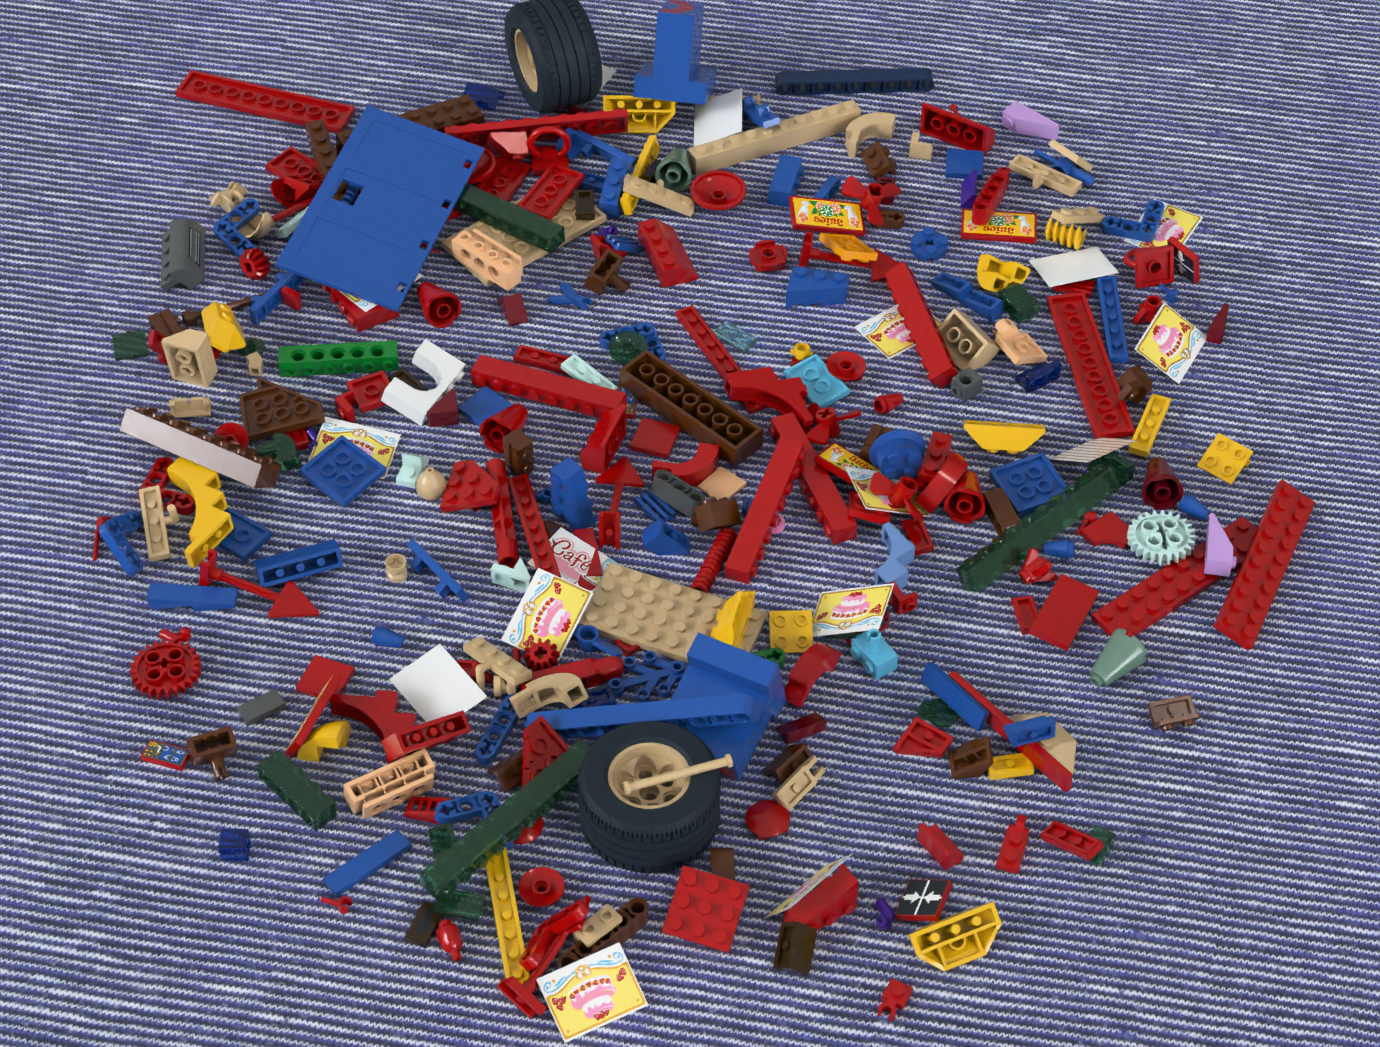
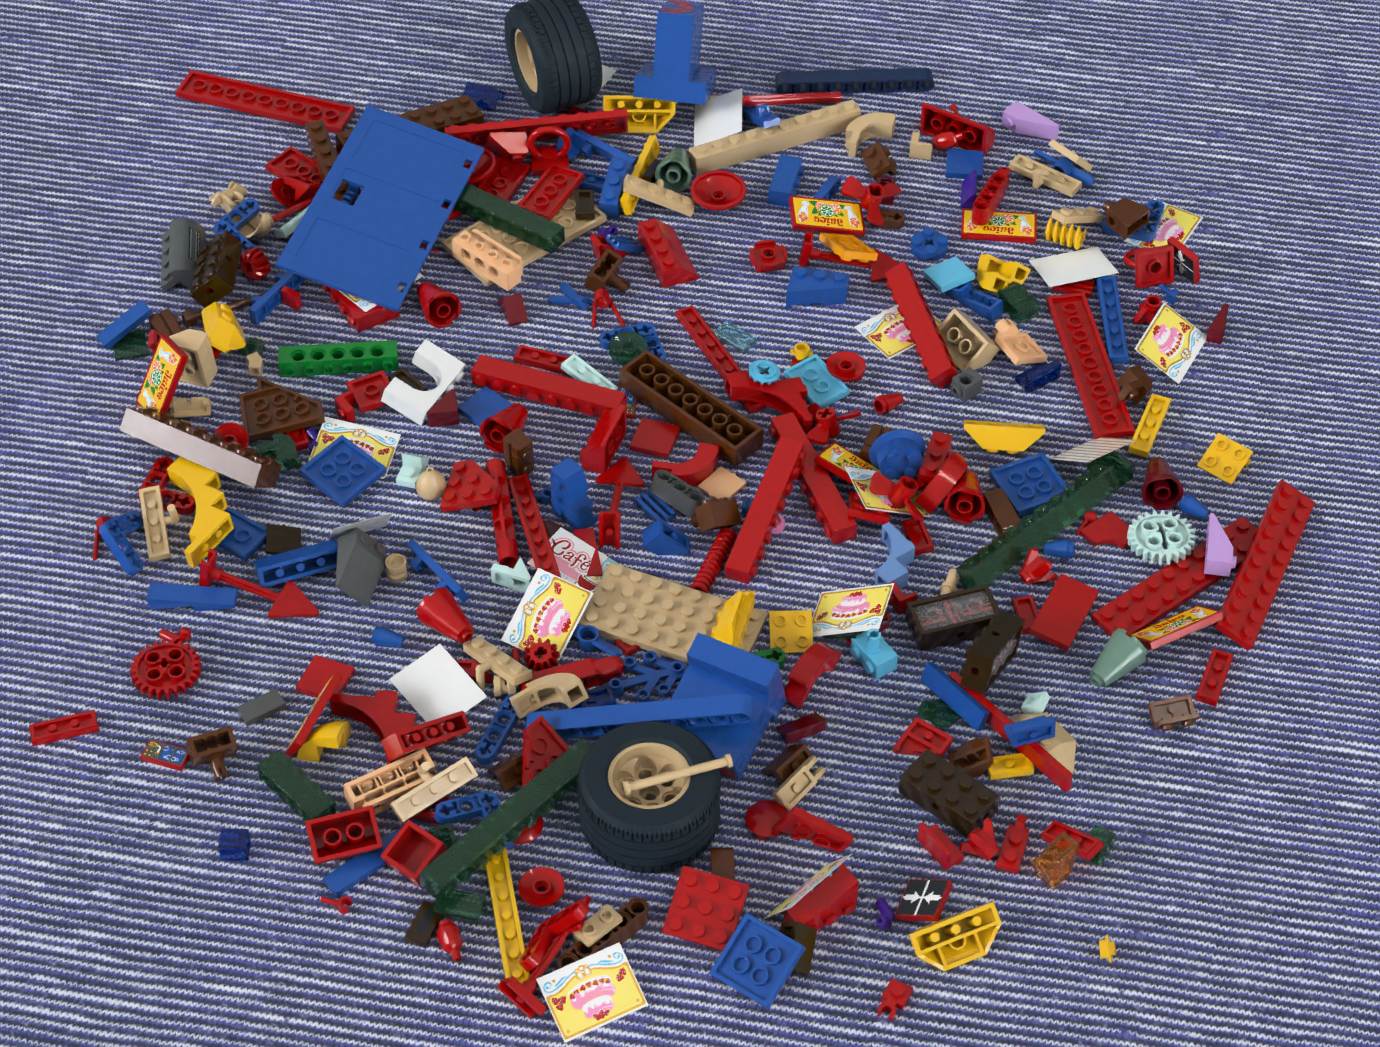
(63, 728): none -> red tile
(124, 324): none -> blue tile
(162, 375): none -> tile
(216, 269): none -> dark brown brick
(282, 539): none -> dark brown piece
(343, 834): none -> red slope
(359, 565): none -> dark grey slope
(365, 525): none -> white sticker
(412, 851): none -> red piece
(433, 788): none -> tan plate
(445, 616): none -> red cone
(603, 300): none -> red plant
(757, 961): none -> blue plate
(763, 366): none -> medium azure gear
(792, 98): none -> red axle
(807, 826): none -> red wing
(947, 140): none -> red plant
(948, 274): none -> medium azure tile
(948, 793): none -> dark brown brick
(950, 583): none -> tan pin
(951, 616): none -> brick
(982, 841): none -> red rock
(991, 652): none -> dark brown brick
(1035, 702): none -> light aqua plate
(1056, 860): none -> clear orange slope
(1107, 948): none -> yellow plate
(1126, 216): none -> reddish brown torso
(1177, 626): none -> tile
(1214, 677): none -> red tile

